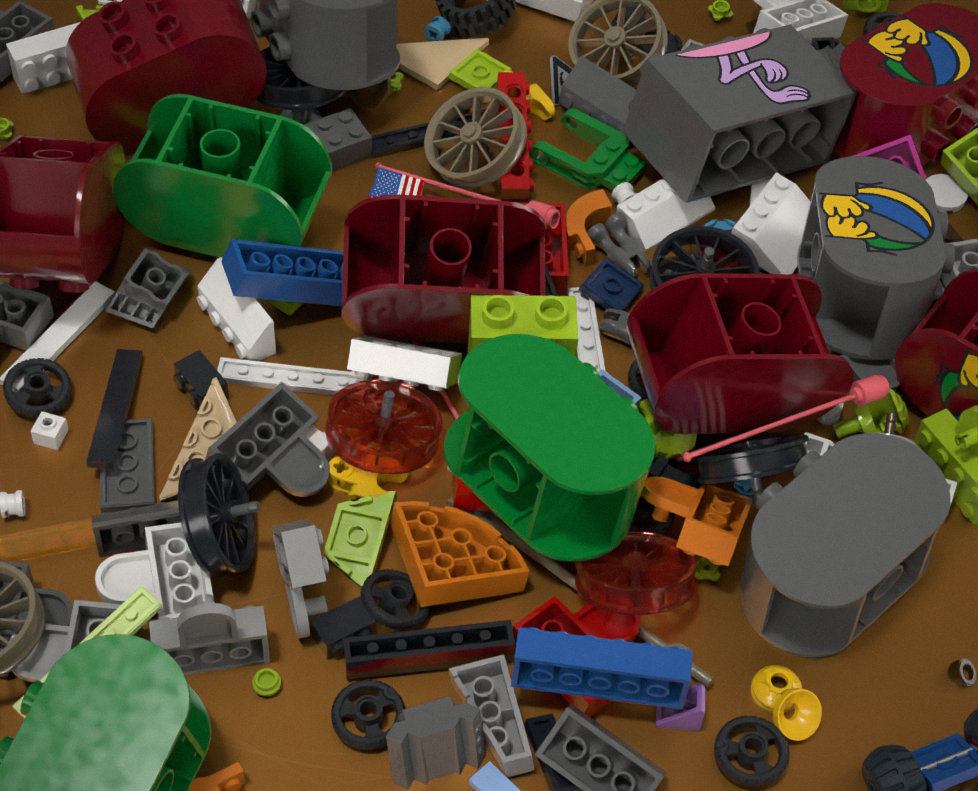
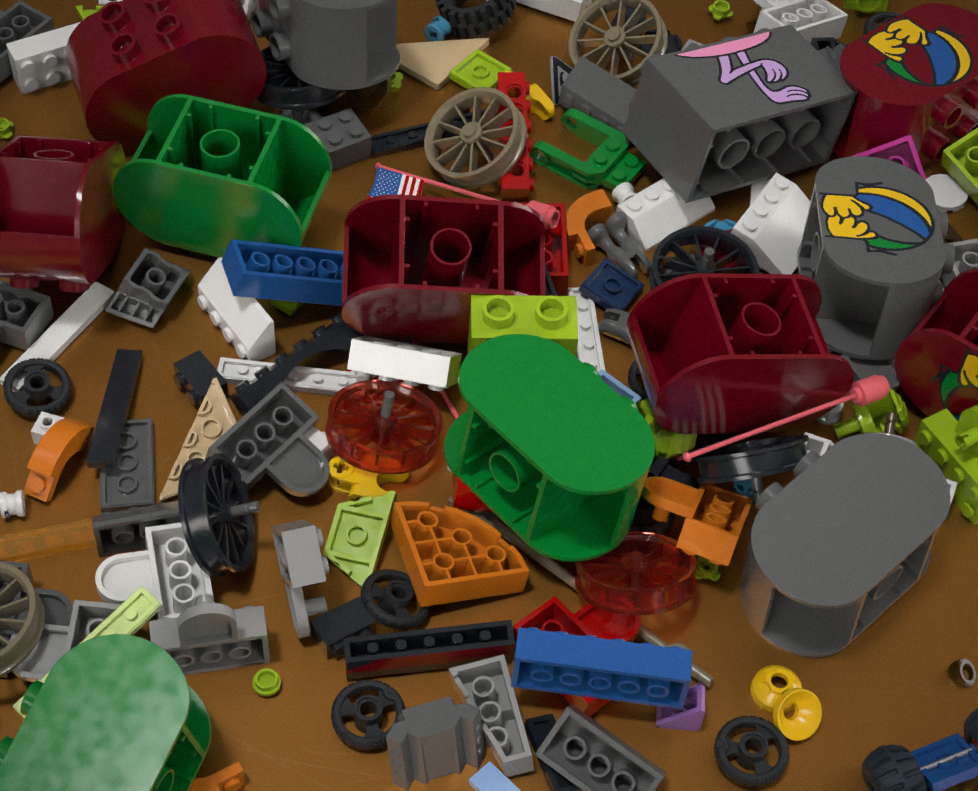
(52, 453): none -> orange arch
(332, 338): none -> black arch

